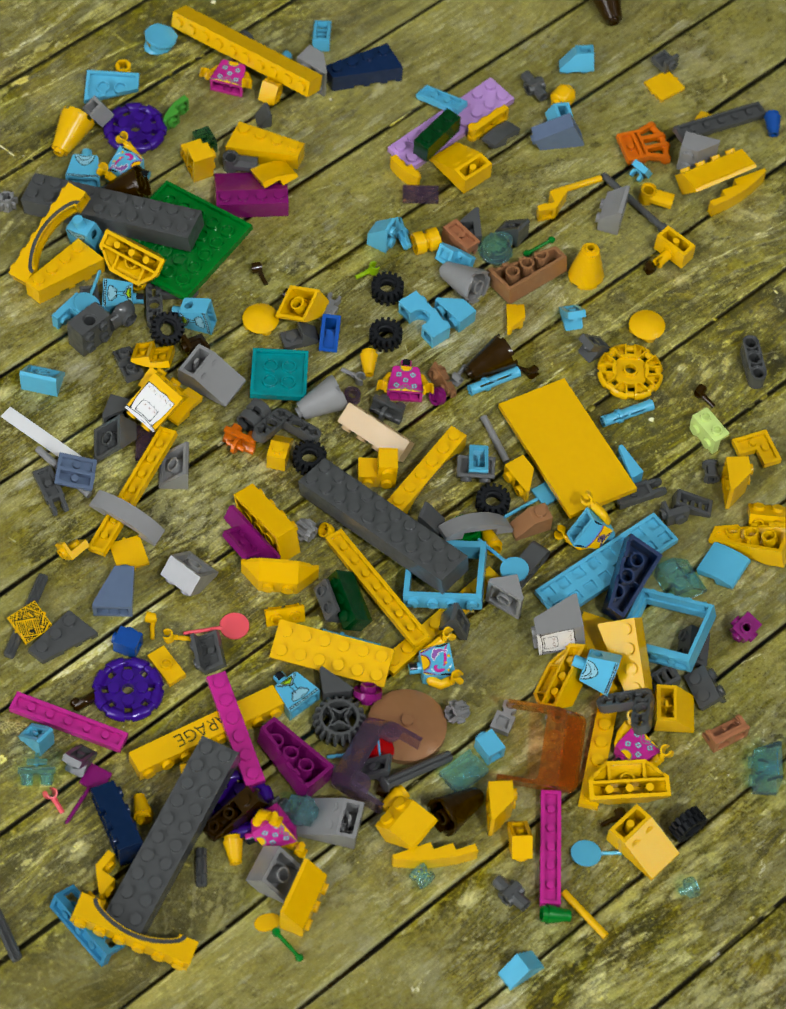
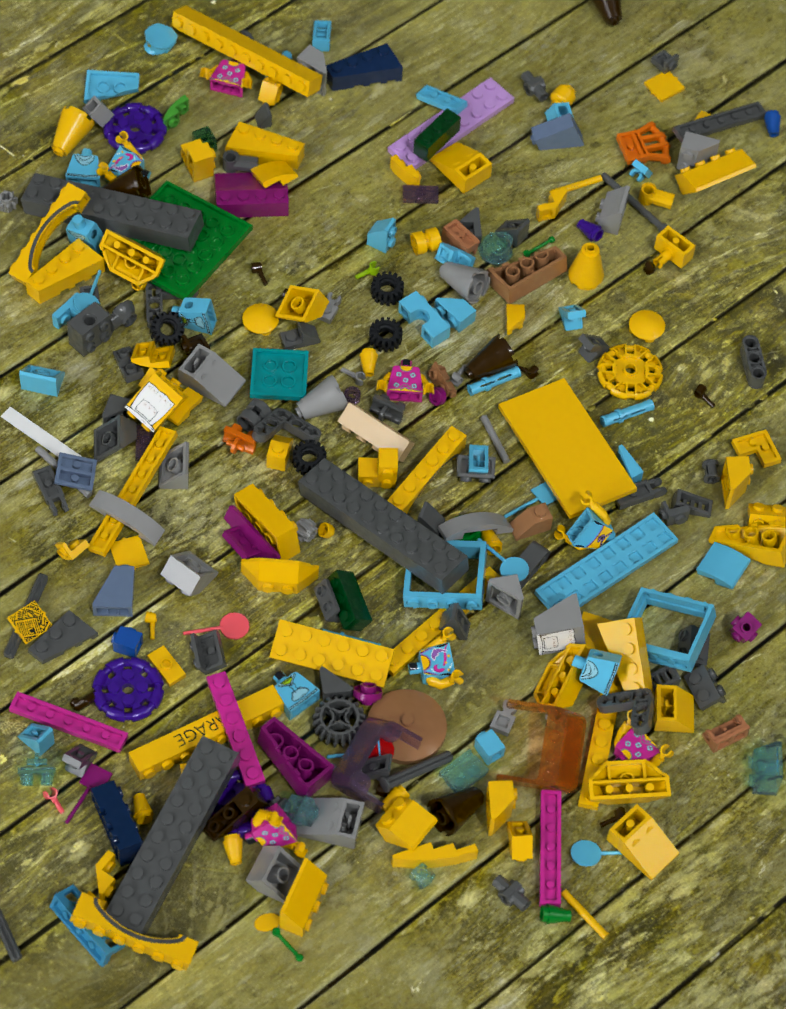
(117, 292): medium azure torso -> none
(123, 63): yellow bush -> none
(172, 637): yellow hand -> none
(201, 867): dark grey axle -> none
(292, 613): yellow hinge -> none
(330, 333): blue slope -> none
(378, 588): yellow plate -> none
(402, 234): medium azure axle -> none
(457, 711): light grey gear -> none
(487, 123): yellow plate -> none
(494, 492): black tyre -> none
(498, 135): dark grey slope -> none
(519, 474): yellow slope -> none
(520, 969): medium azure slope -> none
(578, 59): medium azure slope -> none
(591, 231): none -> dark purple cone
(630, 574): dark blue wedge -> none
(679, 578): clear light blue slope -> none
(688, 824): black tyre -> none
(690, 888): clear light blue tile -> none
(708, 429): yellowish green bracket -> none
(741, 188): yellow slope -> none

